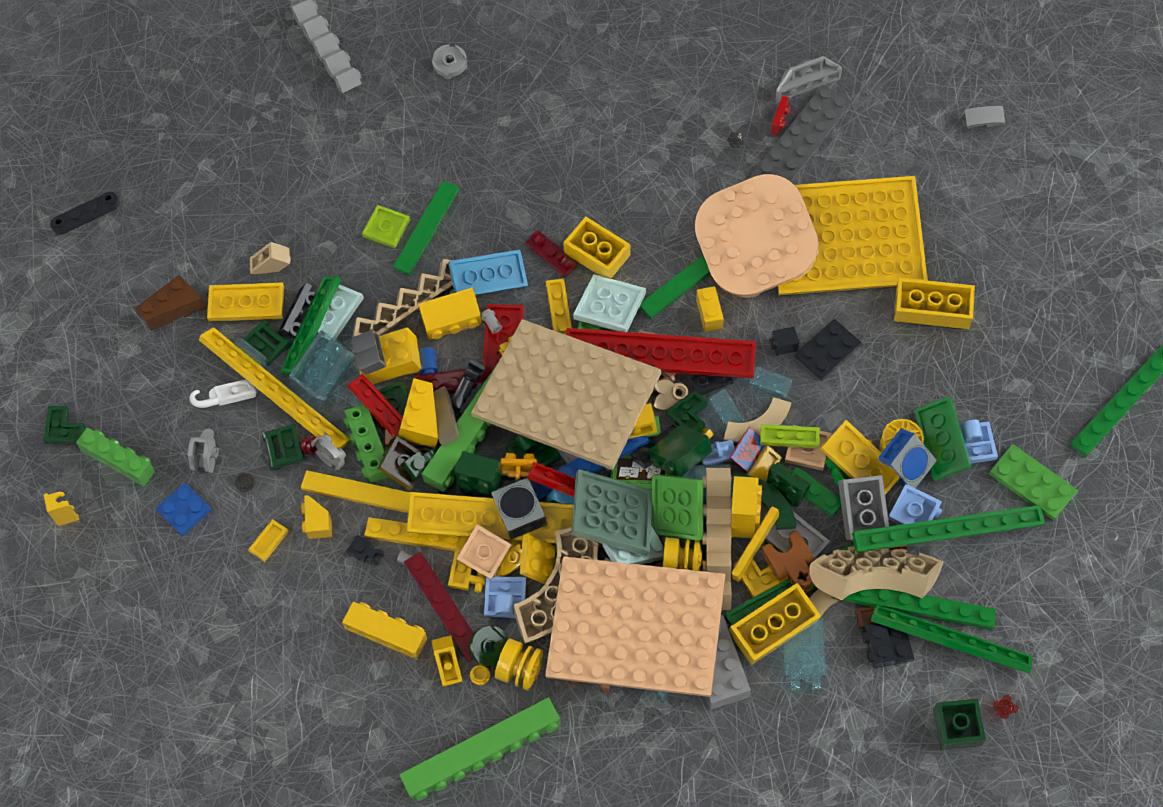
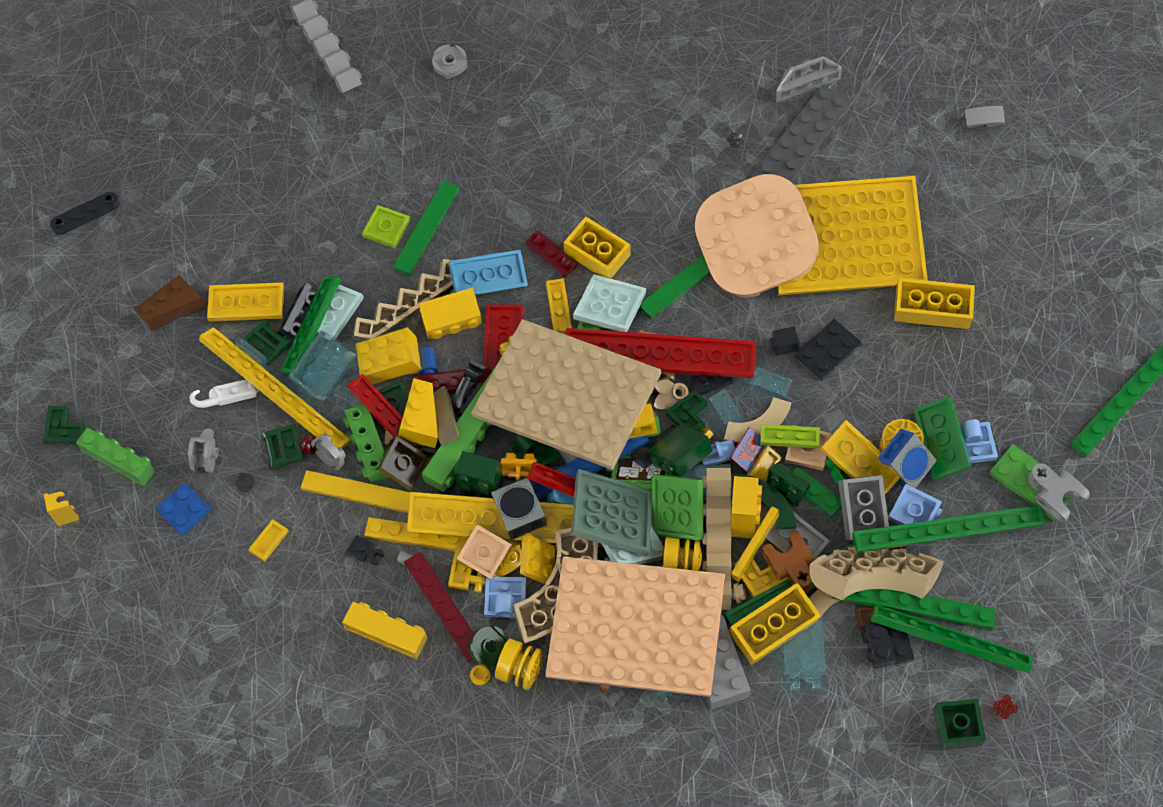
(270, 259): tan slope -> none
(317, 519): yellow slope -> none
(368, 352): dark grey brick -> none
(417, 463): dark green plate -> none
(446, 660): yellow slope -> none
(480, 749): bright green brick -> none
(491, 321): light grey pin -> none
(709, 309): yellow brick -> none
(738, 593): none -> tan plate
(779, 121): red plate -> none
(1054, 488): none -> light grey piece

